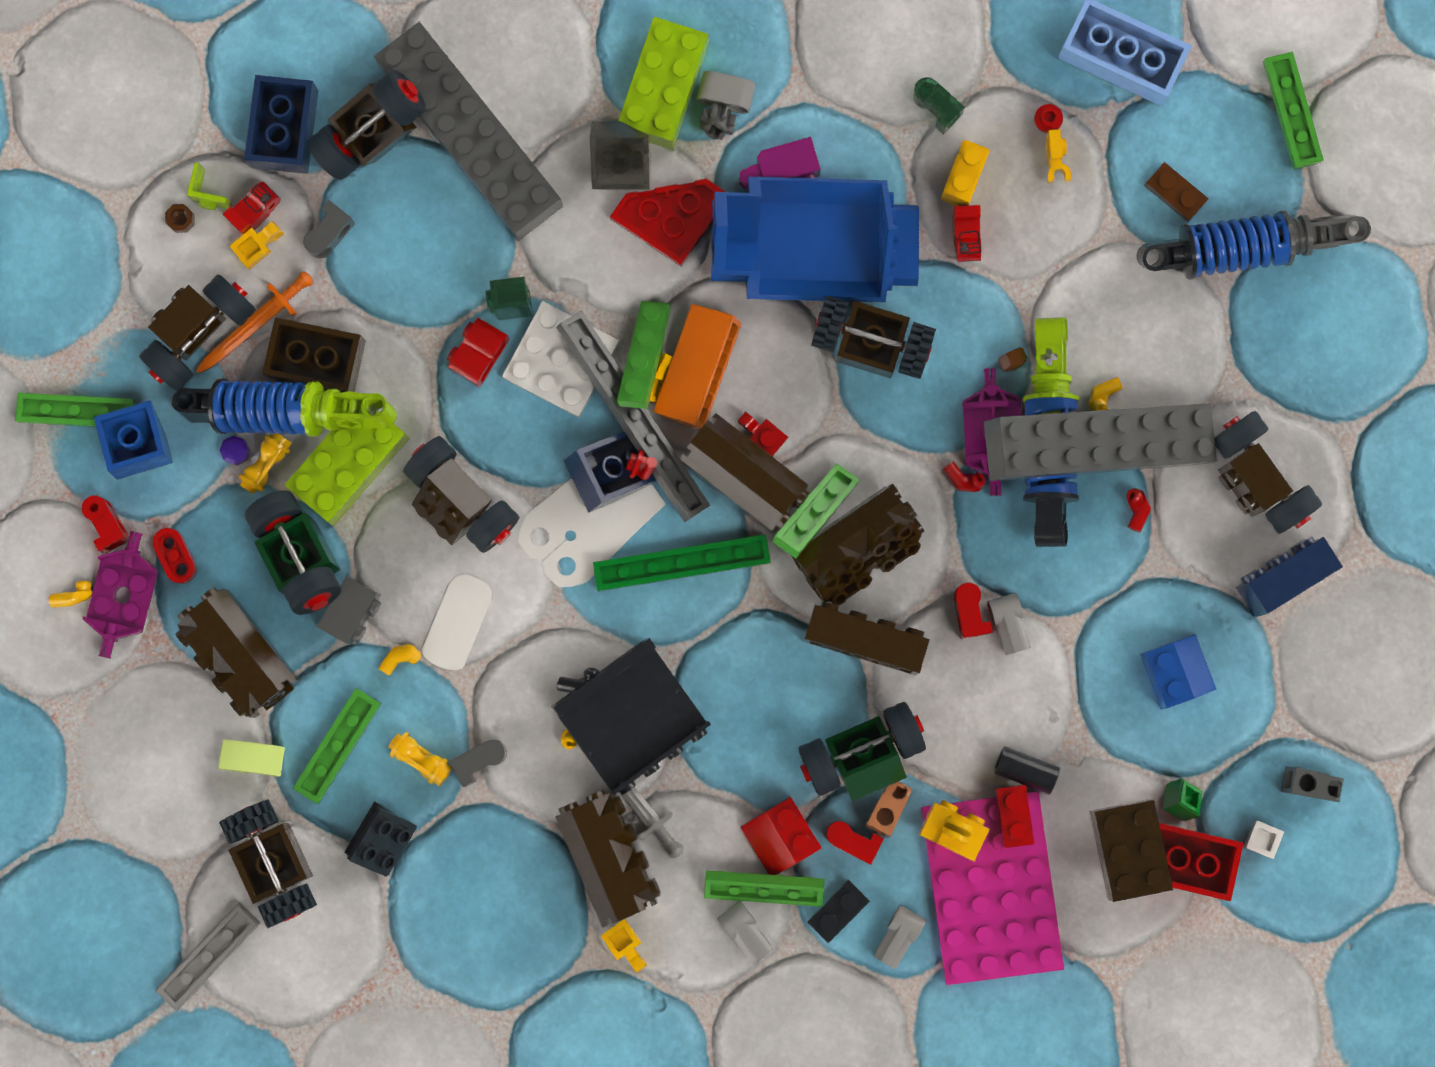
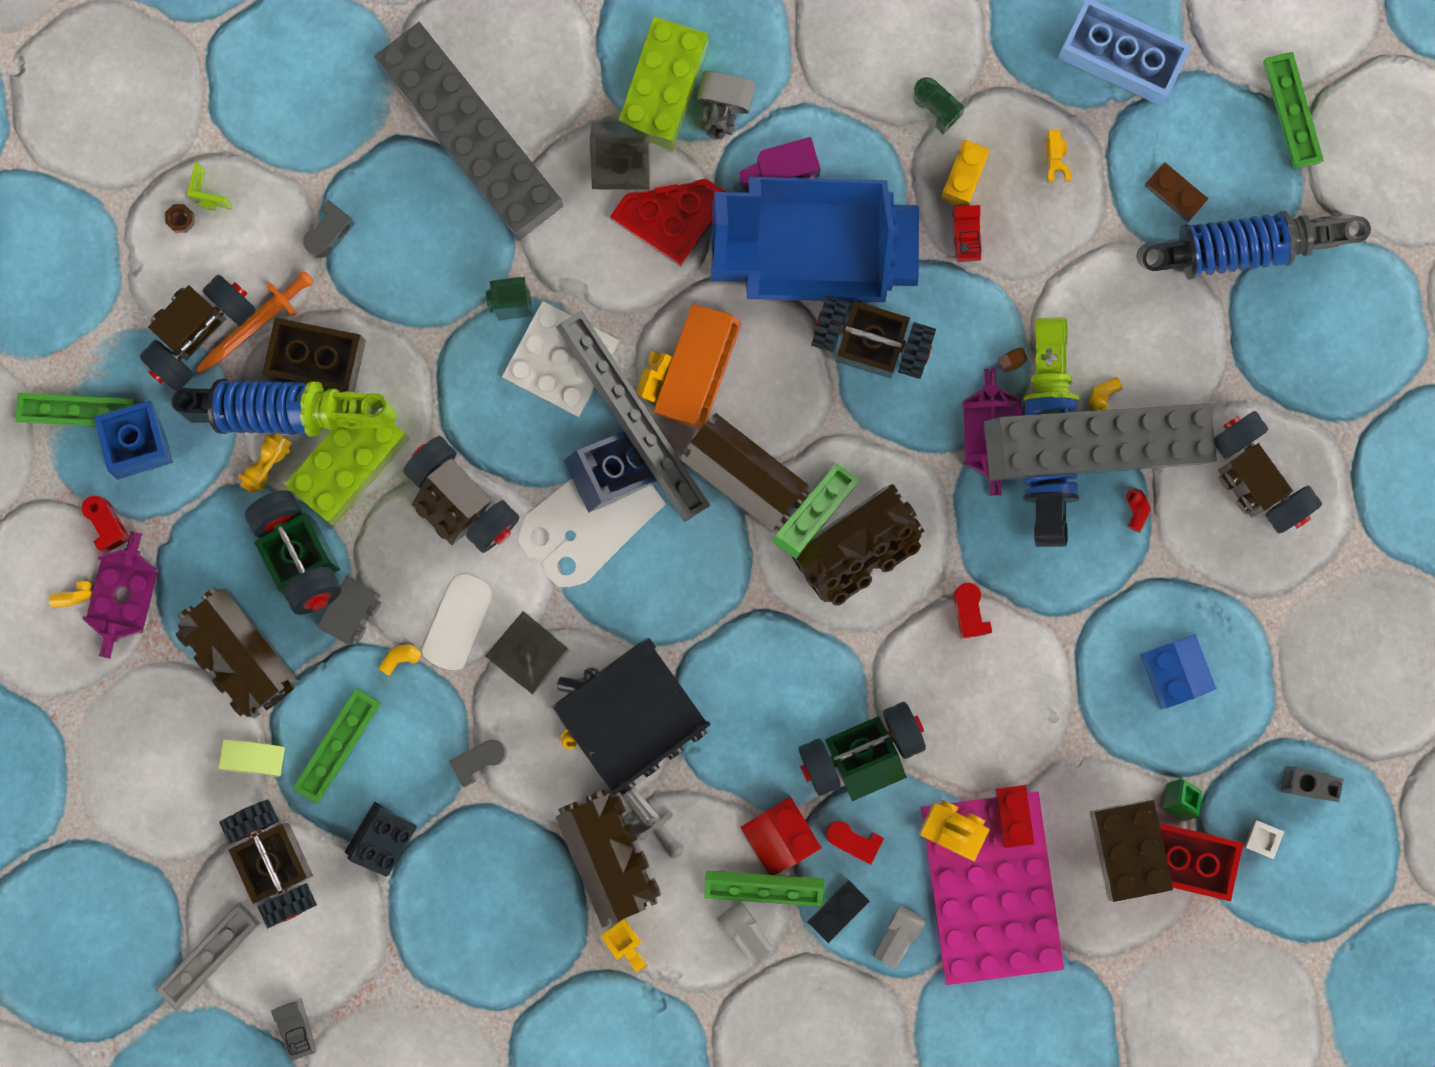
(175, 556): red plate -> none
(234, 450): dark purple tile -> none
(253, 208): red leg -> none
(253, 246): yellow plate -> none
(281, 124): dark blue brick -> none
(294, 1029): none -> dark grey leg
(368, 125): brick -> none
(429, 765): yellow piece -> none
(477, 352): red brick -> none
(527, 652): none -> clear smoke slope
(641, 465): red plate -> none
(644, 354): bright green plate -> none
(681, 563): green plate -> none
(765, 435): red plate -> none
(866, 639): dark brown brick -> none
(888, 809): nougat leg -> none
(964, 482): red arm -> none
(1007, 616): light grey piece -> none
(1026, 770): black pin -> none
(1048, 118): red plate -> none
(1288, 575): dark blue brick -> none

